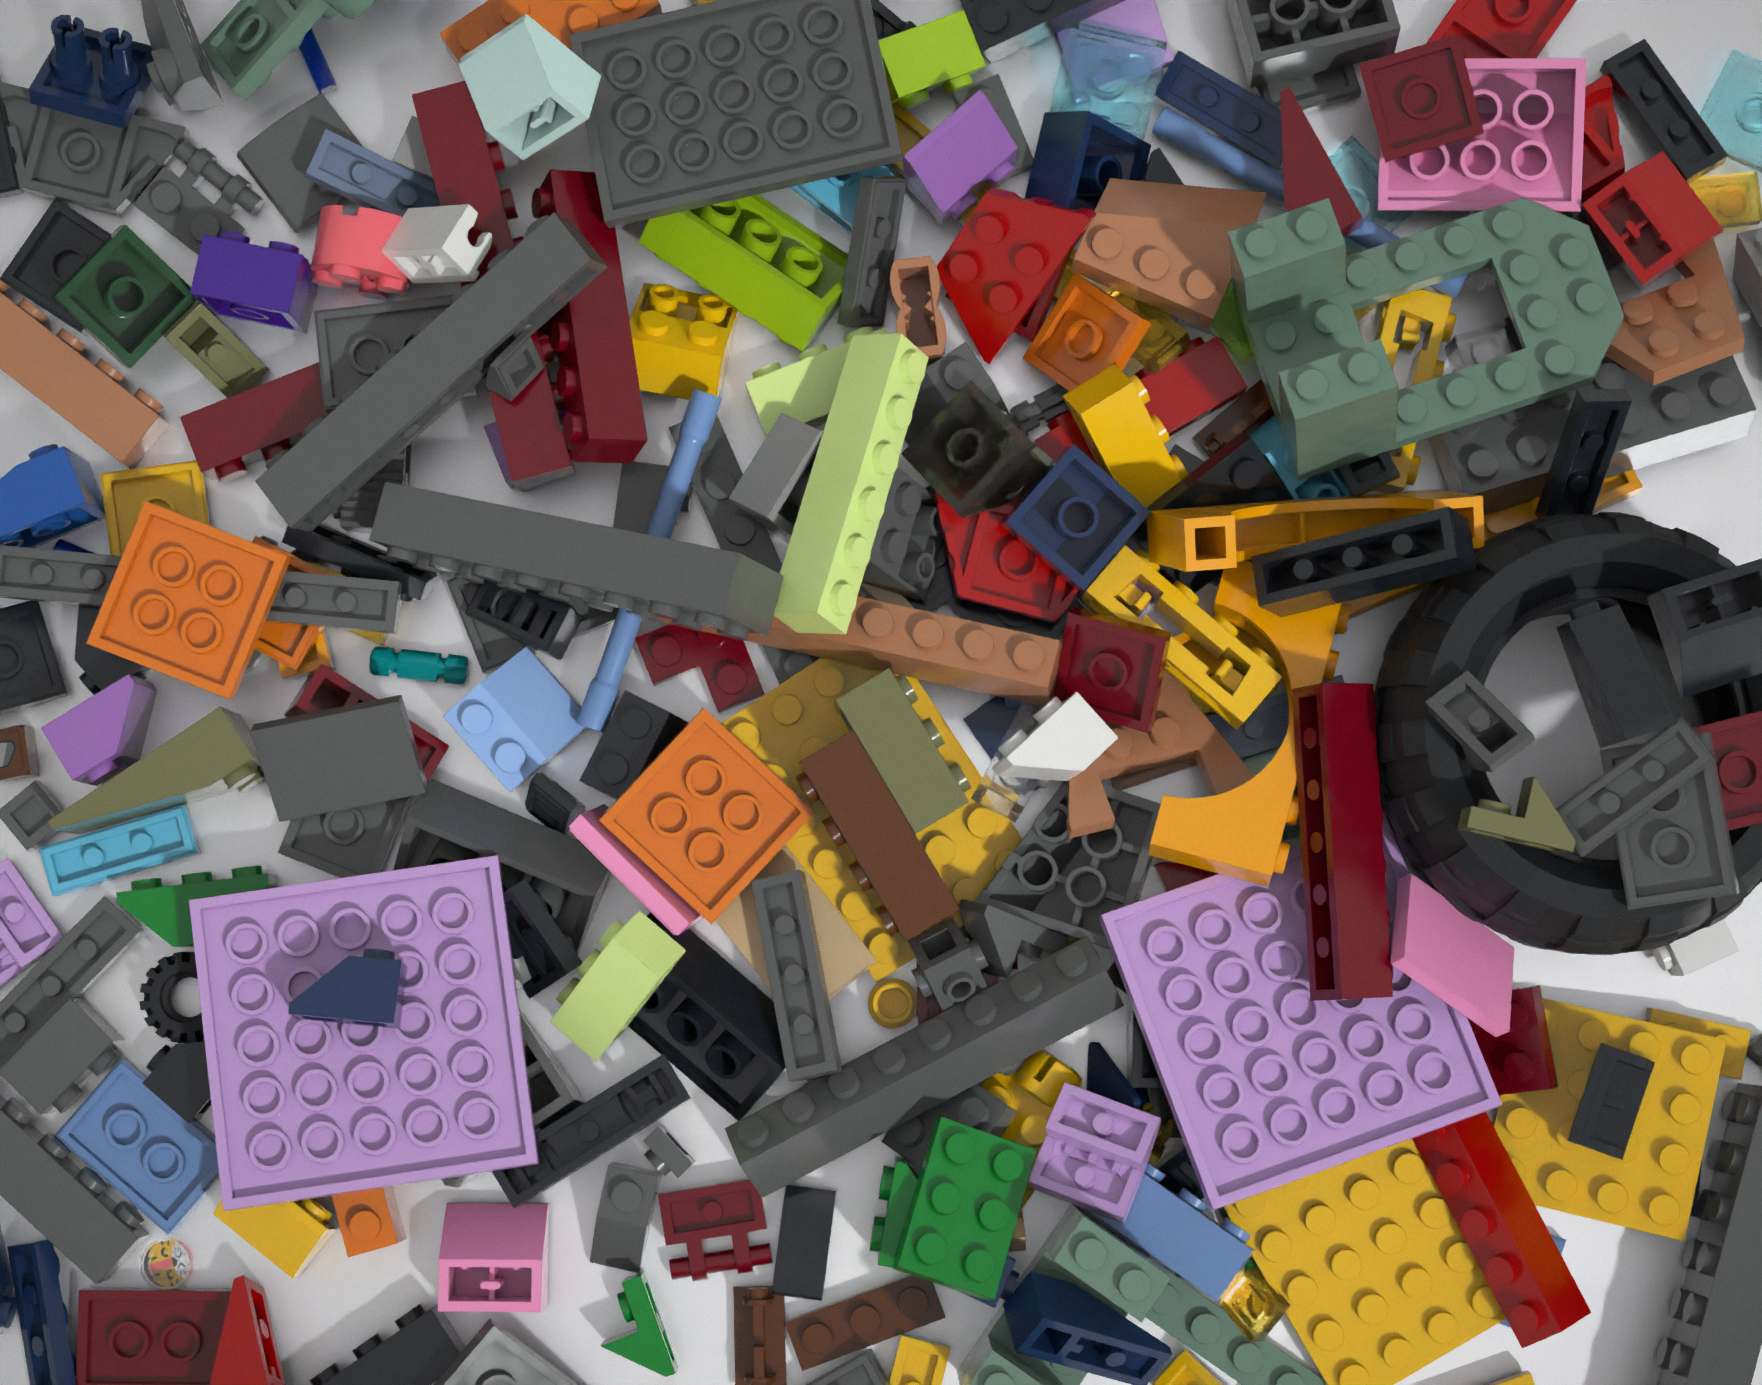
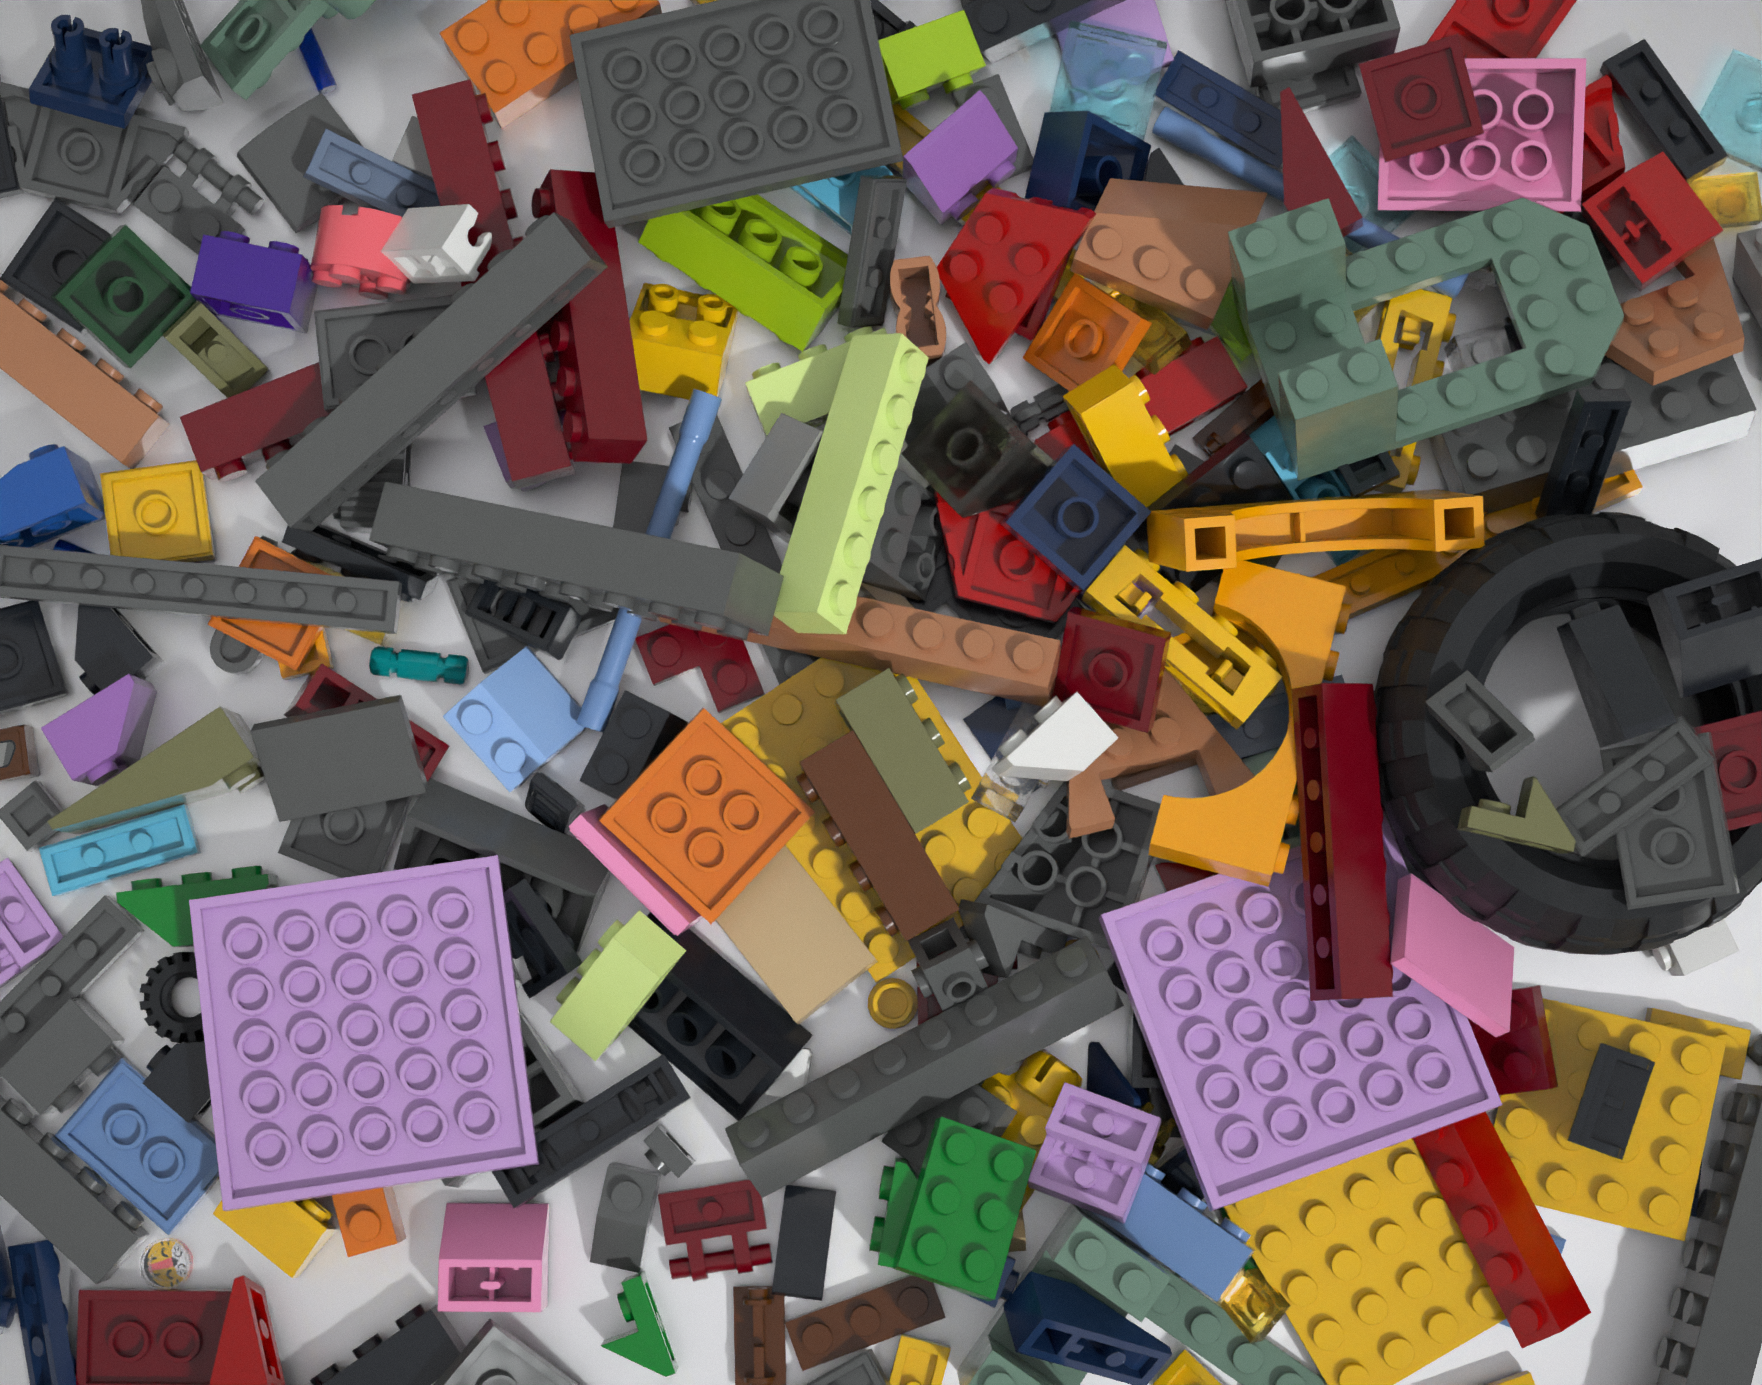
(189, 600): orange plate -> none
(357, 992): dark blue slope -> none
(514, 368): dark grey slope -> none
(528, 86): light aqua slope -> none
(796, 976): dark grey plate -> none
(1364, 562): black brick -> none

